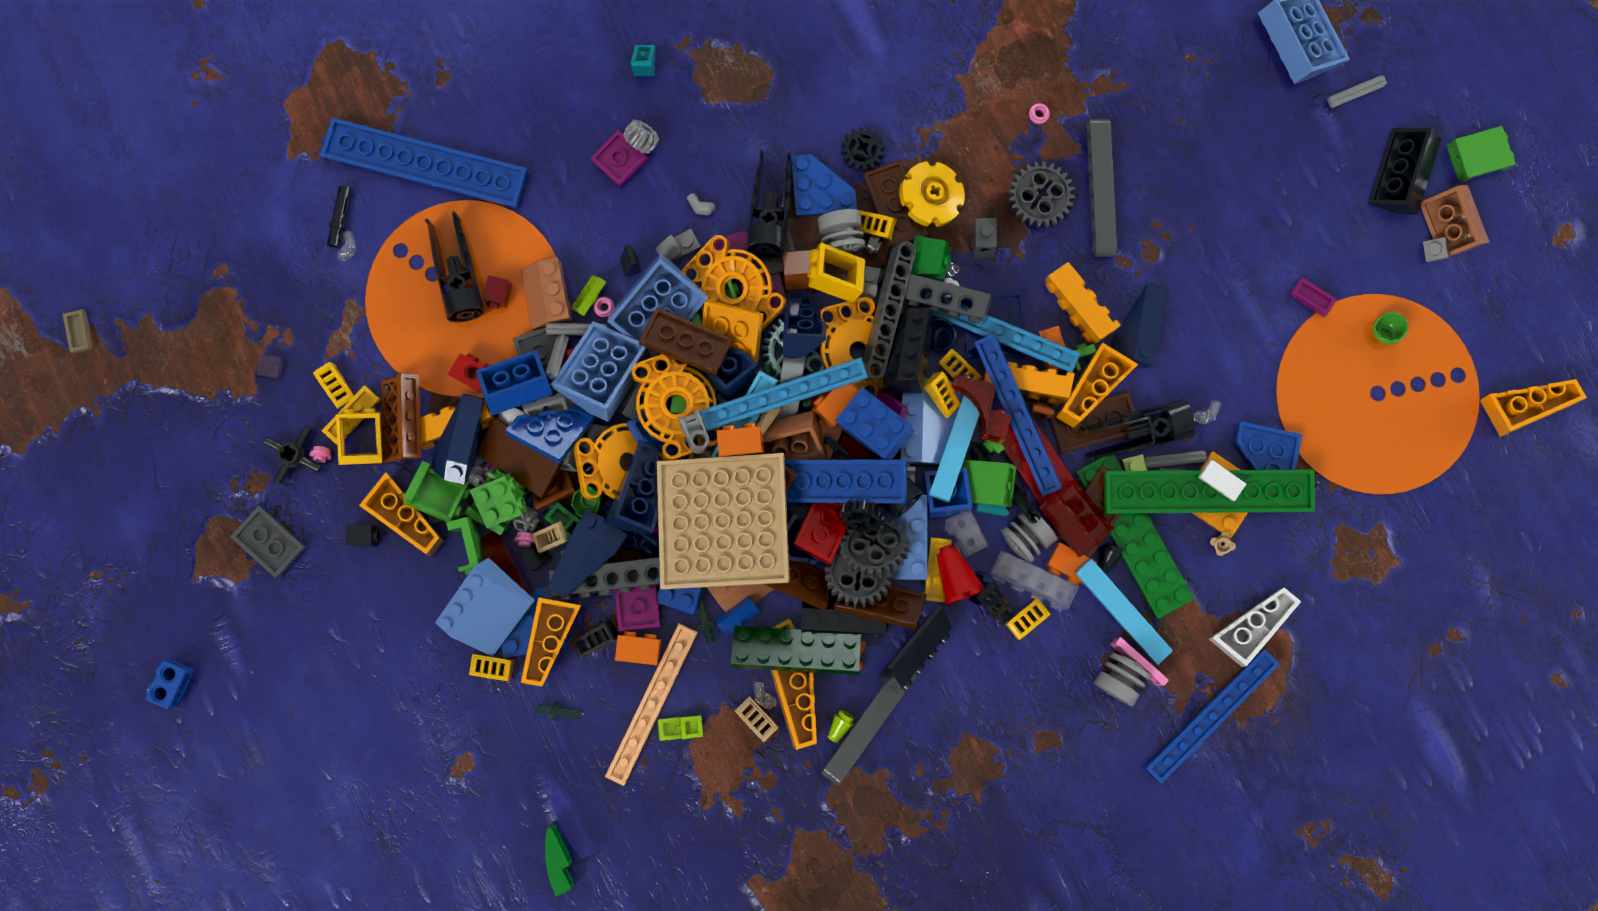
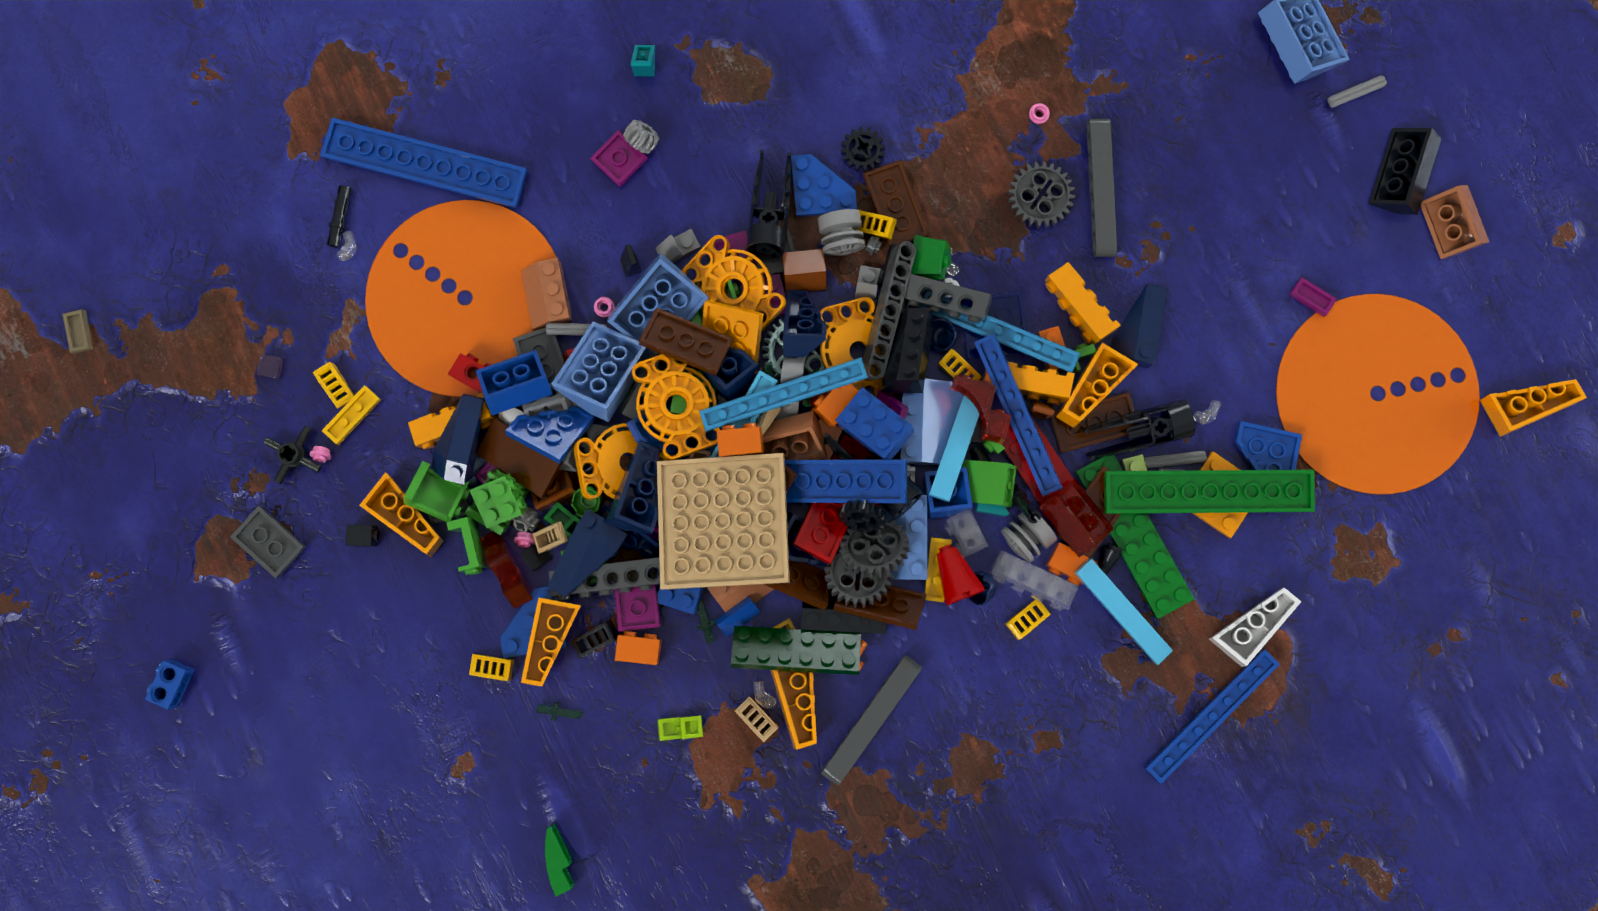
(361, 458): yellow window -> none
(408, 421): dark orange fence -> none
(461, 303): black piece -> none
(476, 473): clear arm -> none
(485, 608): medium blue slope -> none
(496, 292): dark red brick -> none
(557, 356): light grey axle -> none
(588, 295): lime plate -> none
(651, 704): light nougat tile -> none
(693, 427): light grey piece -> none
(700, 208): light grey arm -> none
(841, 724): lime cone -> none
(846, 290): yellow window -> none
(916, 650): black slope -> none
(918, 191): yellow piece -> none
(934, 392): yellow slope -> none
(984, 236): dark grey torso -> none
(995, 602): black hinge -> none
(1122, 679): light grey wheel -> none
(1126, 650): bright pink tile -> none
(1222, 480): white tile -> none
(1222, 549): tan plate -> none
(1390, 328): bright green hair -> none
(1436, 249): light grey plate -> none
(1480, 154): bright green panel -> none

